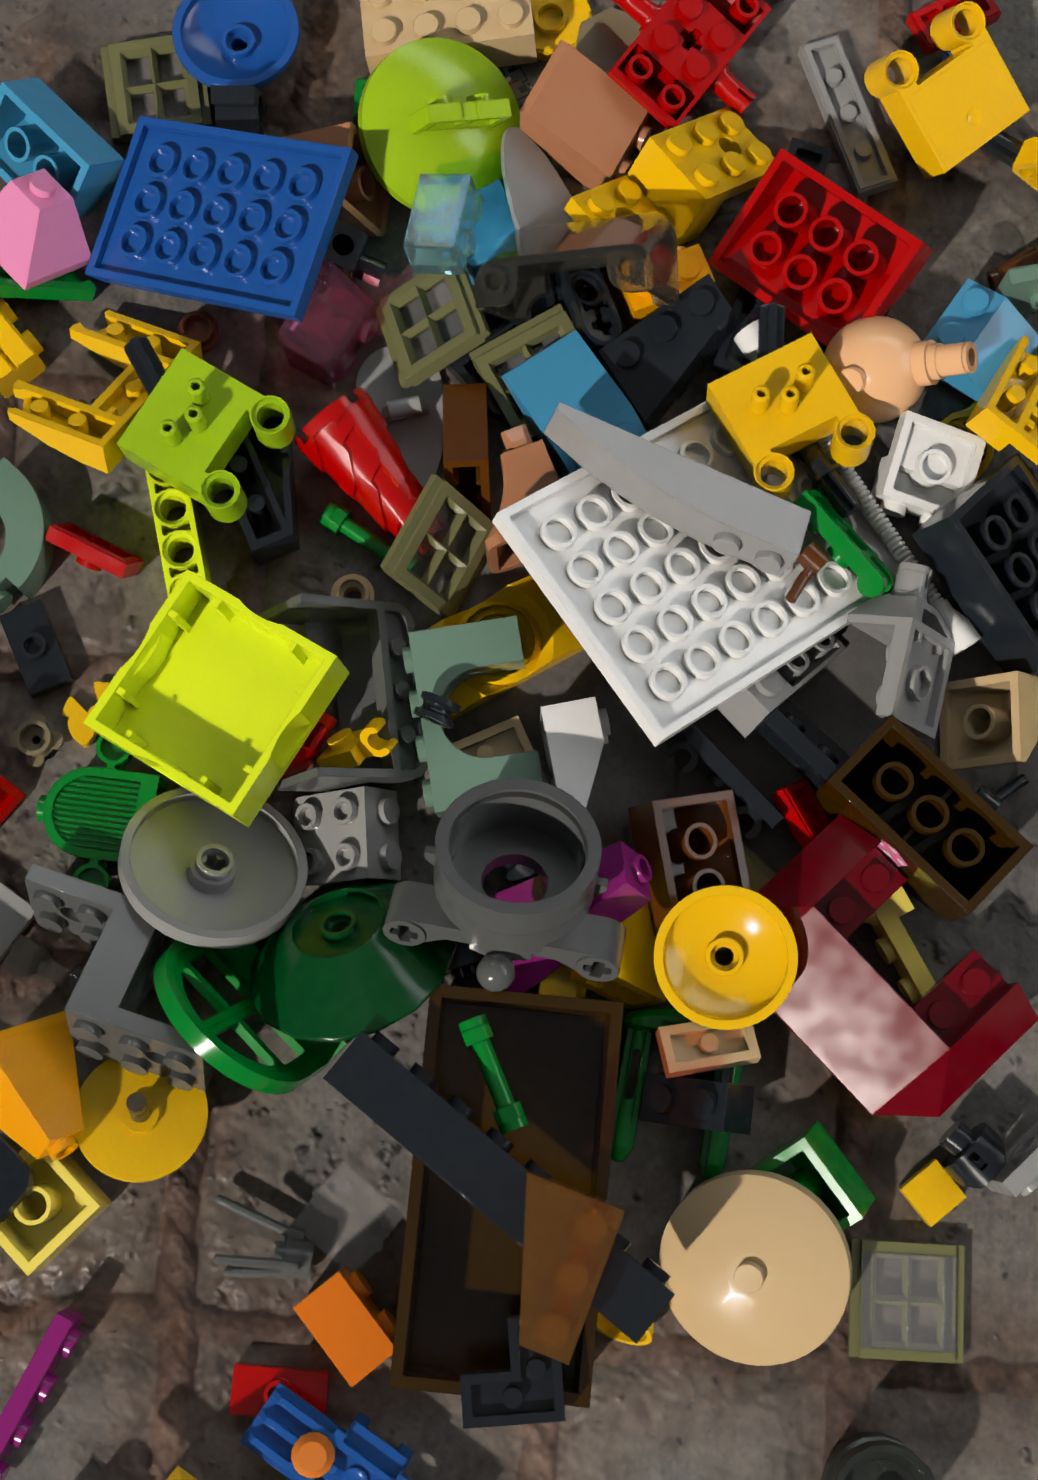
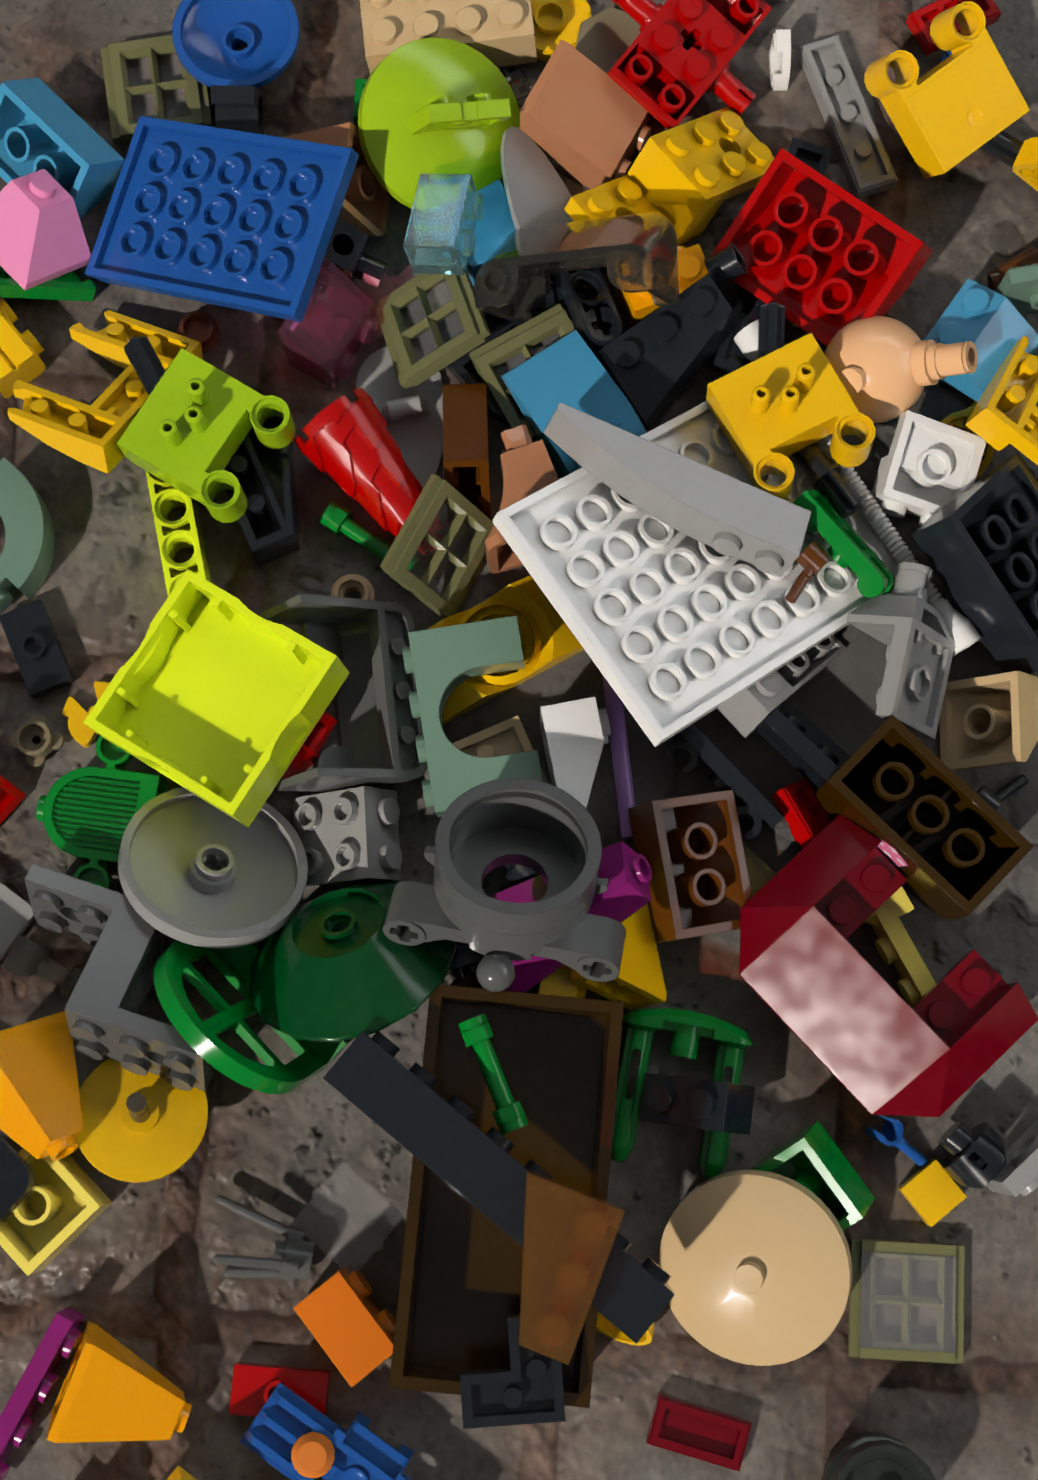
(93, 550): red plate -> none
(114, 1396): none -> light orange slope
(350, 748): yellow plate -> none
(437, 709): black bush -> none
(620, 758): none -> medium lavender bar
(698, 1049): tan plate -> none
(698, 1432): none -> dark red tile
(726, 265): none -> black axle
(761, 964): yellow dish -> none
(780, 59): none -> white tile
(893, 1136): none -> blue hand

